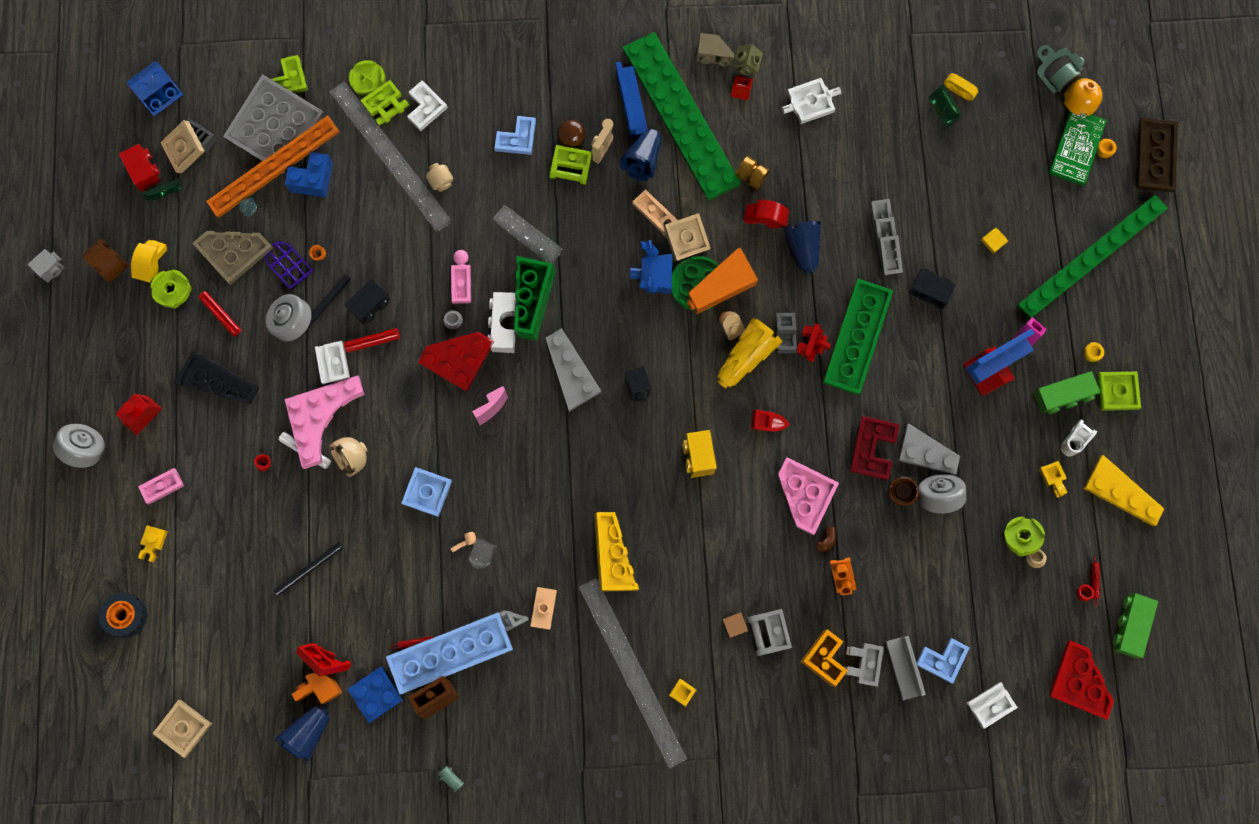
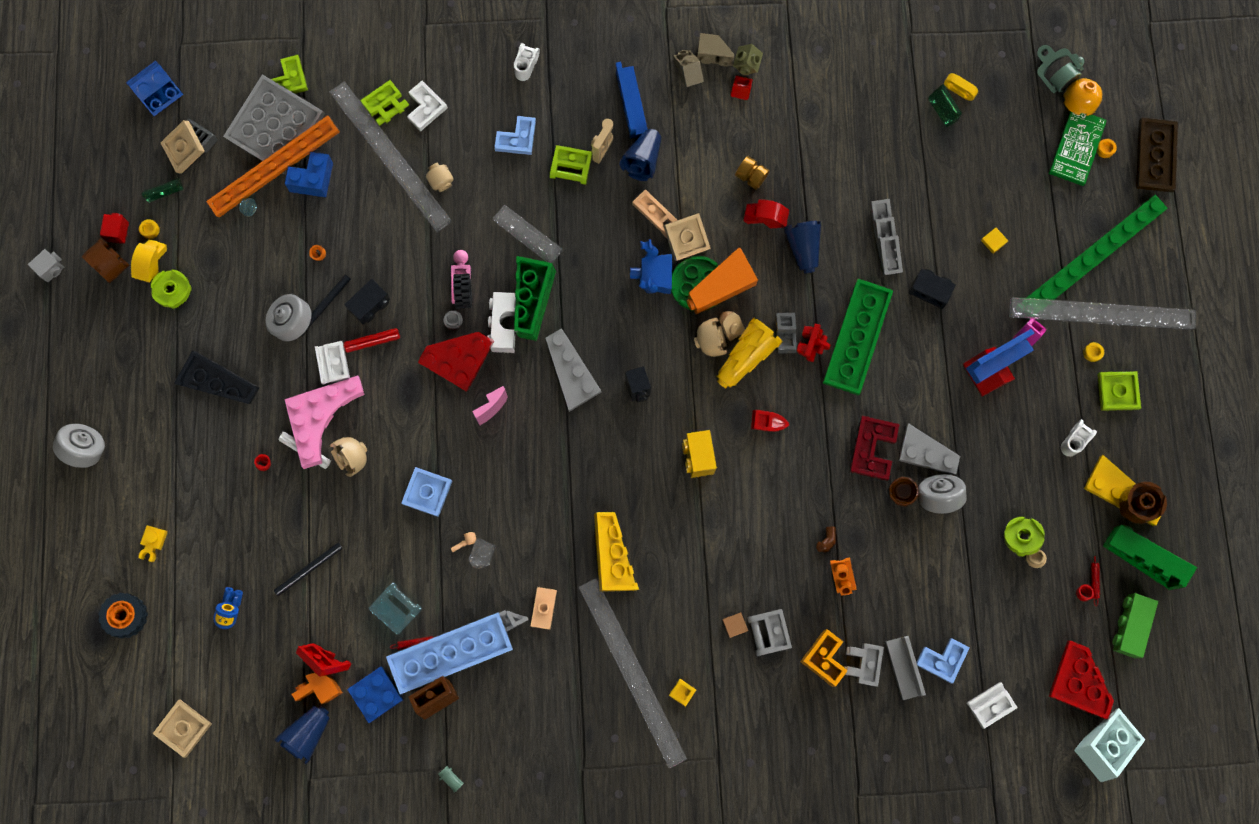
(114, 228): none -> red brick
(138, 412): red torso -> none
(139, 167): red brick -> none
(149, 229): none -> yellow tile
(161, 486): bright pink plate -> none
(219, 313): red axle -> none
(227, 612): none -> blue piece
(232, 251): dark tan plate -> none
(287, 271): dark purple window -> none
(366, 77): lime tile -> none
(390, 613): none -> clear light blue plate
(462, 291): none -> black tyre
(525, 59): none -> white piece
(571, 133): reddish brown hair -> none
(681, 116): green plate -> none
(688, 68): none -> dark tan slope
(711, 338): none -> tan cylinder
(806, 494): bright pink plate -> none
(811, 100): white plate -> none
(1054, 475): yellow plate -> none
(1066, 393): bright green brick -> none
(1102, 313): none -> clear plate
(1110, 746): none -> light aqua slope
(1142, 493): none -> reddish brown brick
(1149, 558): none -> green wedge

